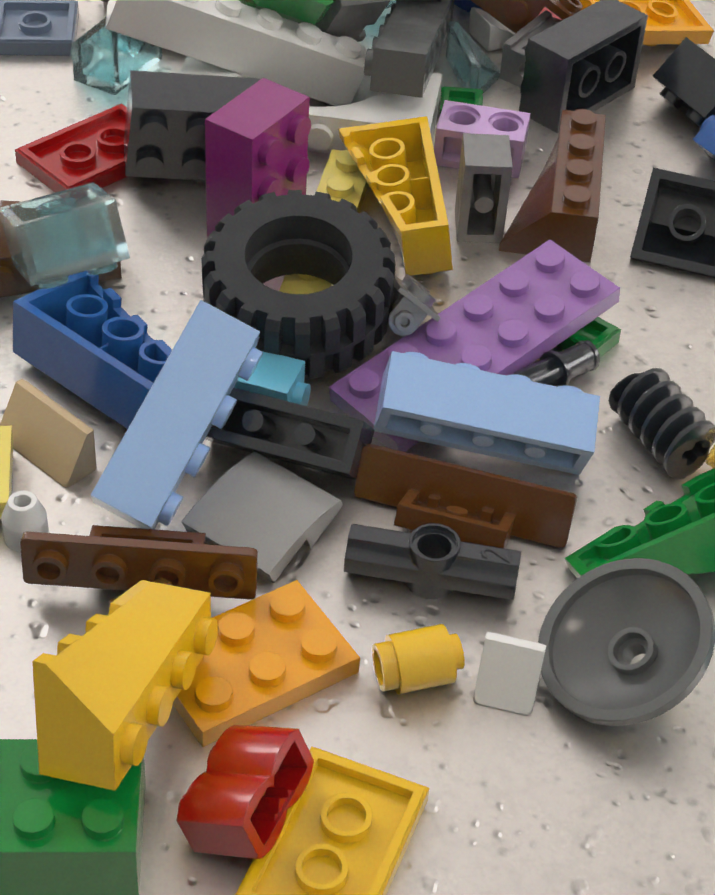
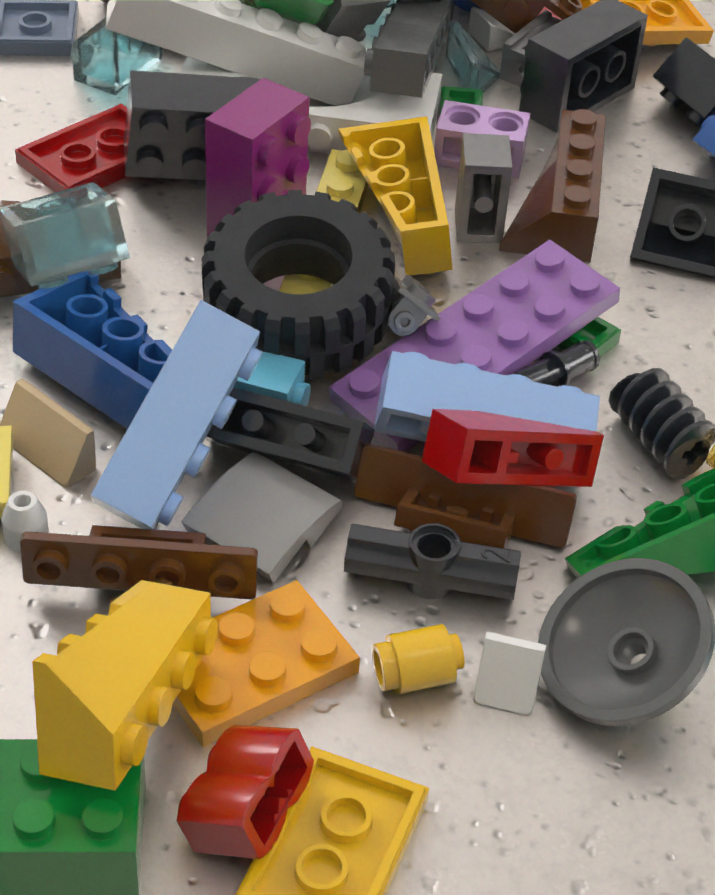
(509, 450): none -> red slope

